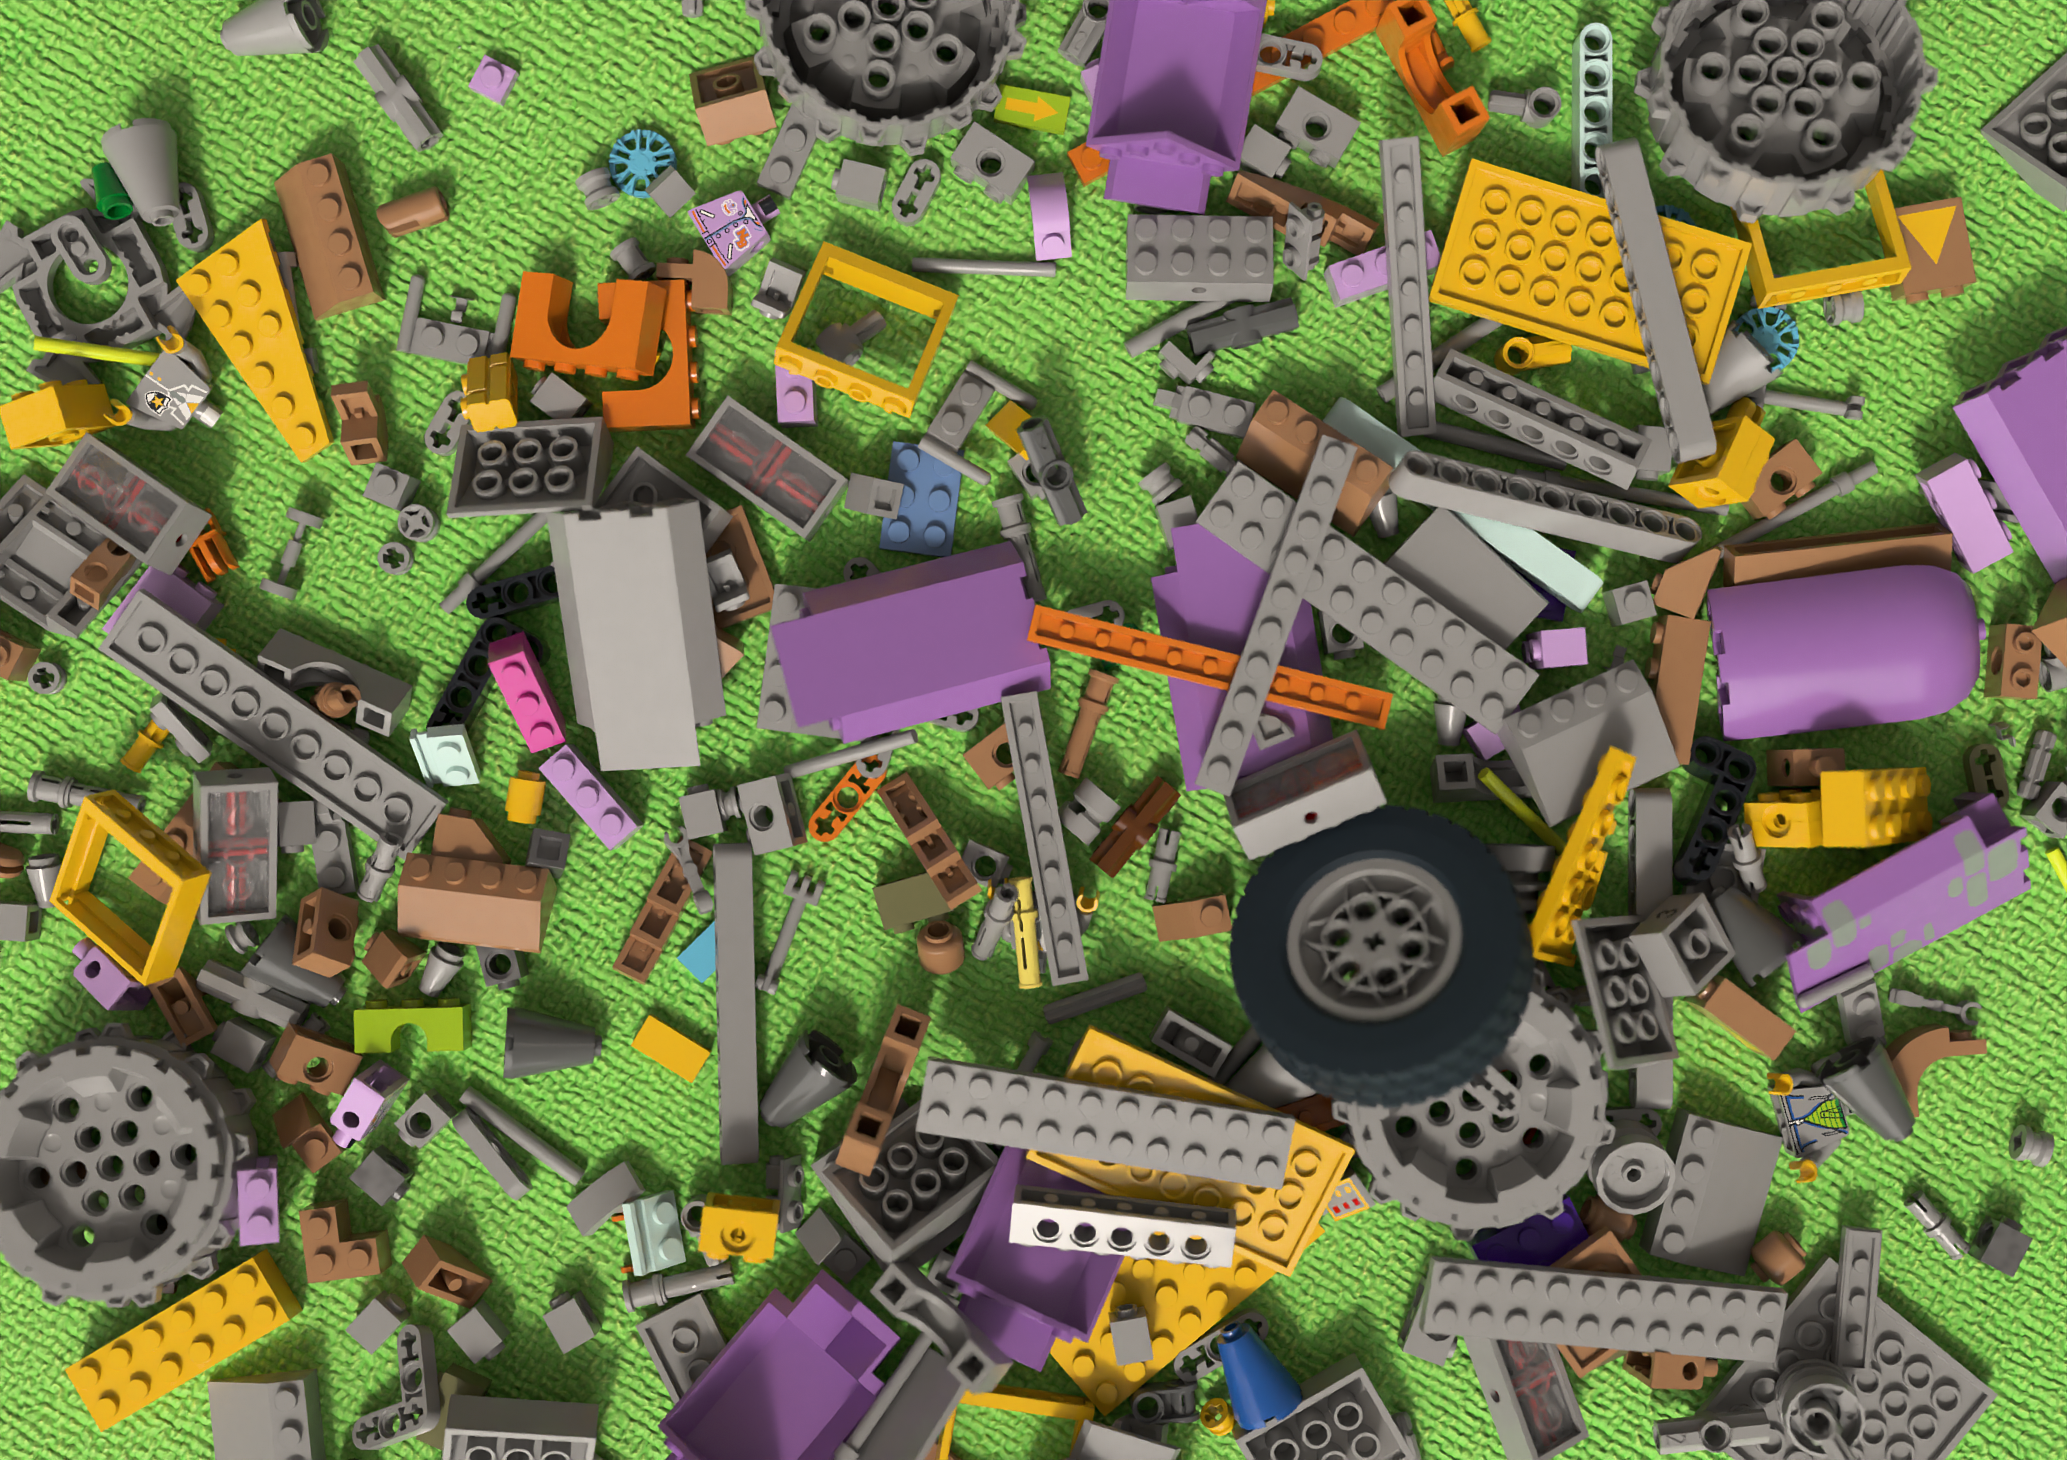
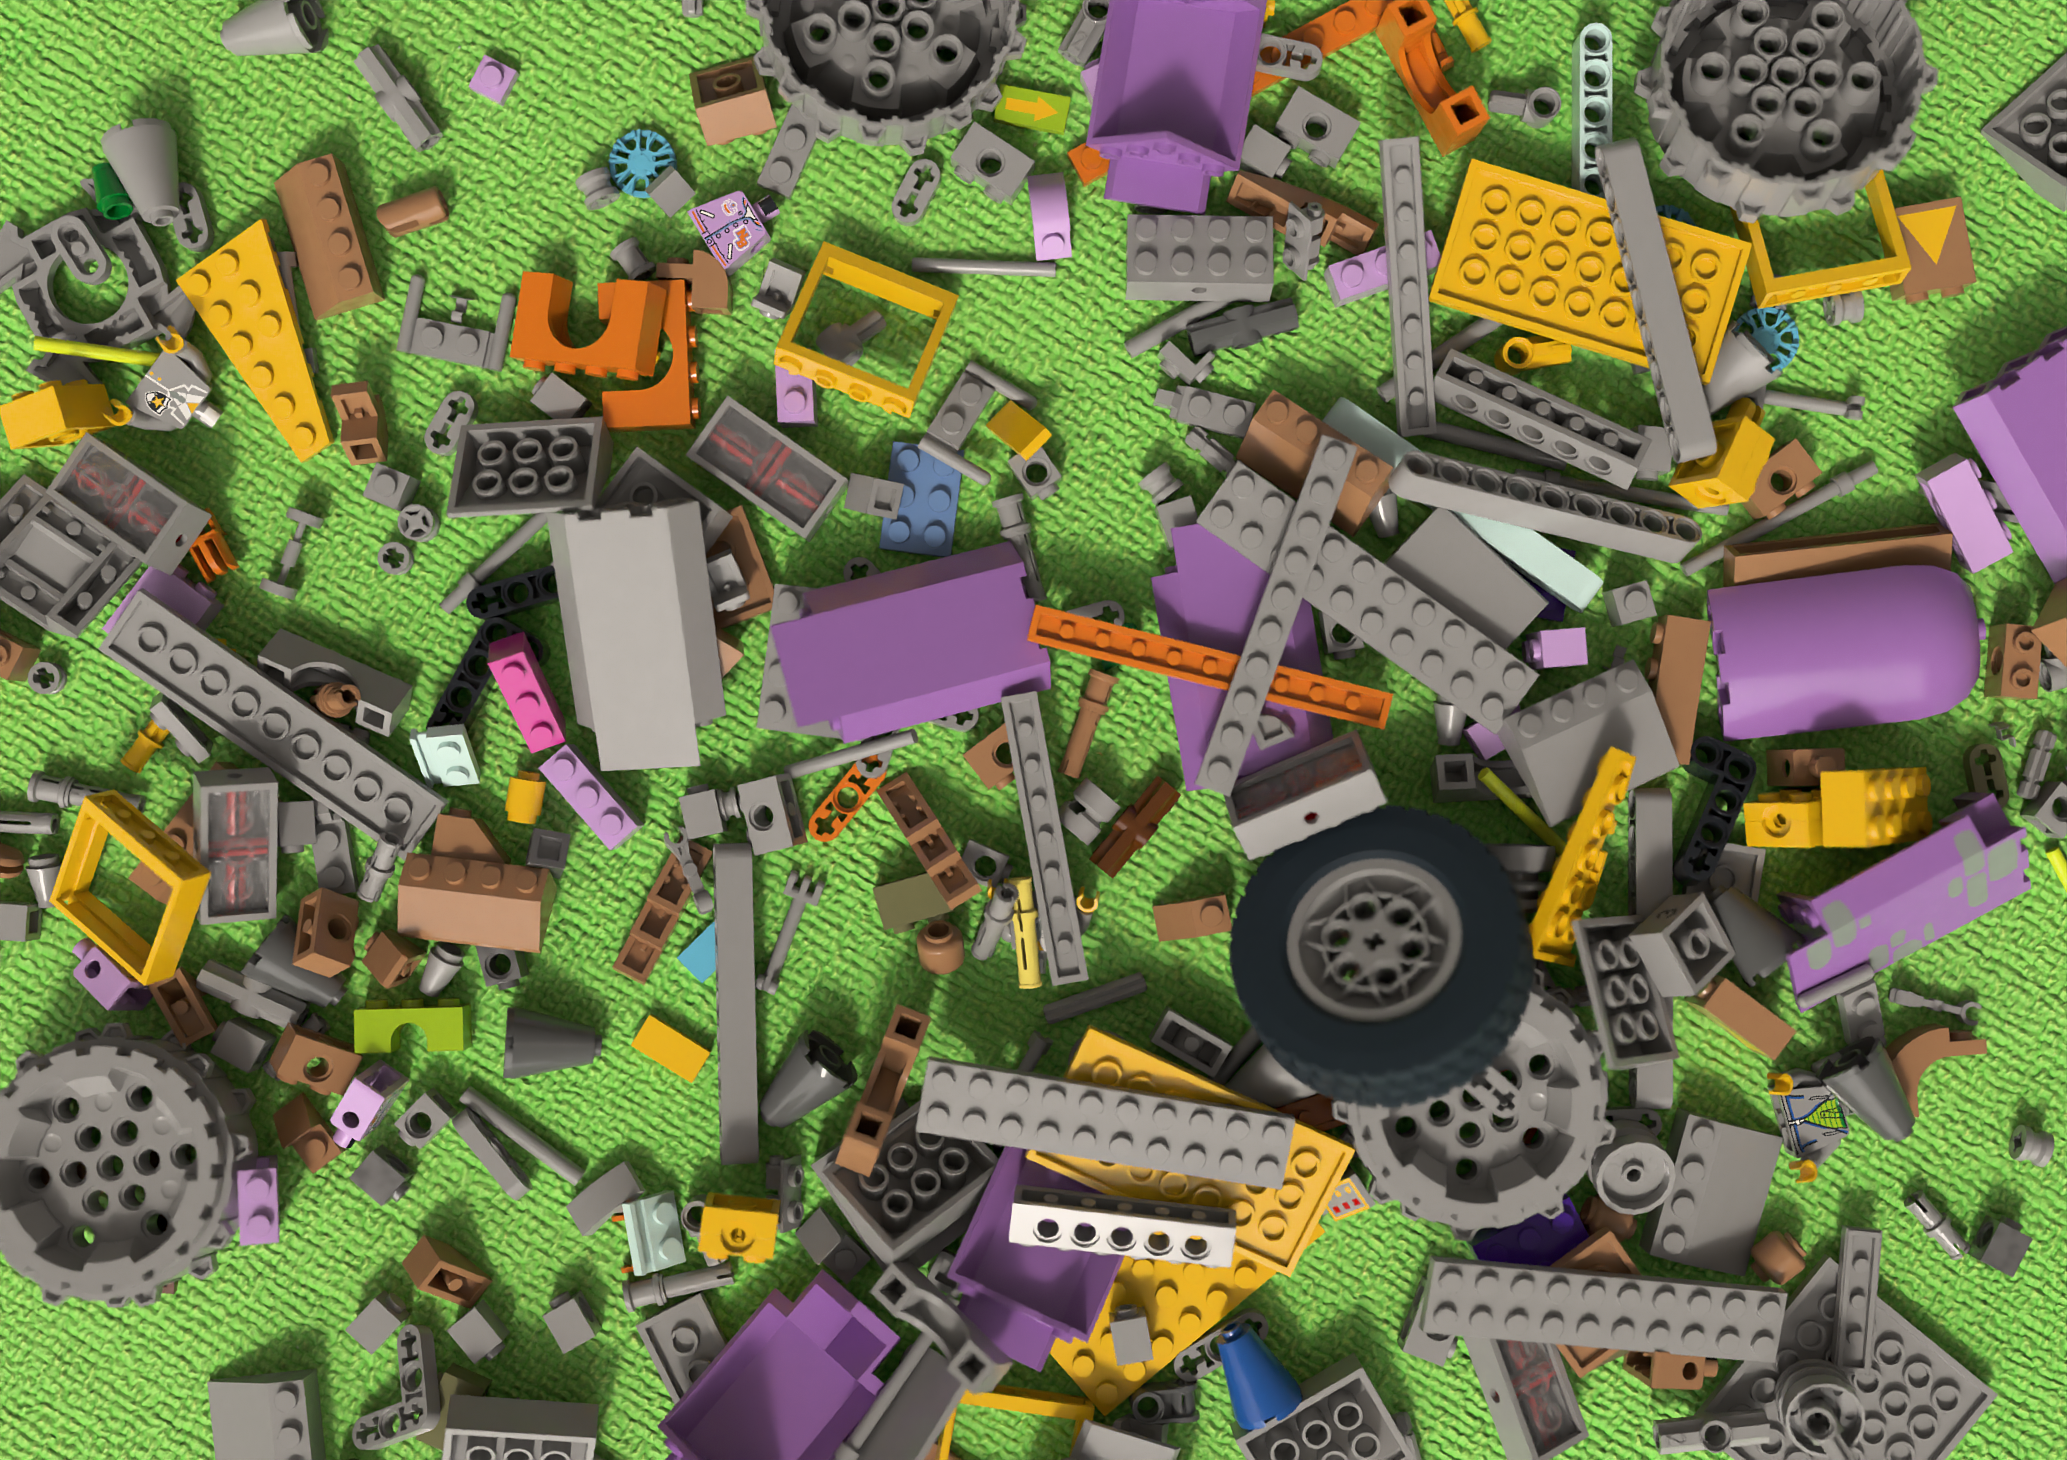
(100, 573): medium nougat leg -> none
(183, 1340): yellow brick -> none
(242, 936): light grey bush -> none
(333, 1250): medium nougat brick -> none
(490, 392): yellow brick -> none
(860, 184): light grey brick -> none
(1044, 453): dark grey piece -> none
(1162, 865): light grey pin -> none
(1210, 1411): yellow bush -> none
(1686, 583): medium nougat slope -> none
(1747, 858): light grey pin -> none

